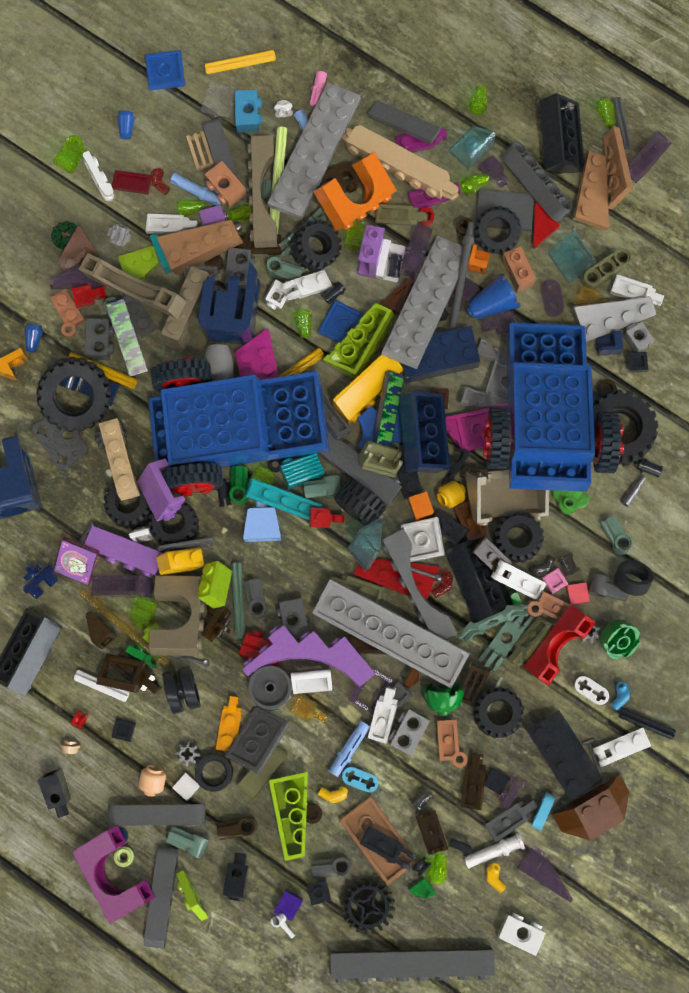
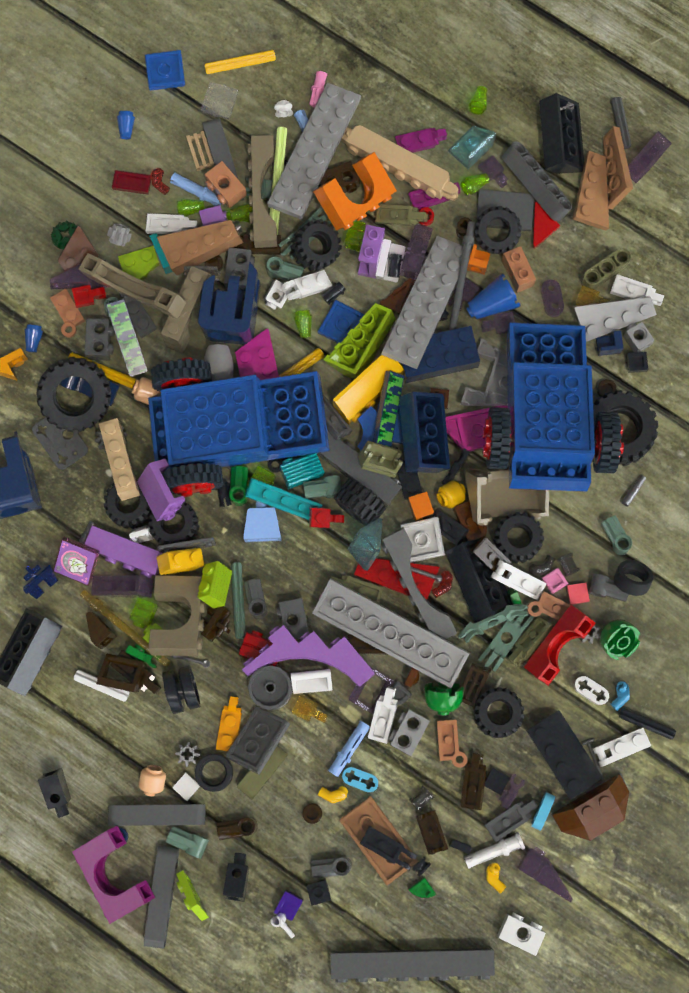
(68, 156): clear neon green piece -> none
(69, 746): tan plate -> none
(79, 719): red bush -> none
(98, 177): white hinge -> none
(117, 856): yellowish green plate -> none
(123, 730): black tile -> none
(143, 390): none -> light nougat head
(247, 121): dark azure brick -> none
(290, 807): lime wedge -> none
(384, 913): black gear -> none
(404, 122): dark grey tile -> none
(438, 870): clear neon green cone -> none
(572, 257): clear light blue slope -> none
(575, 498): bright green plate -> none
(606, 111): clear neon green cone -> none
(650, 468): black pin -> none

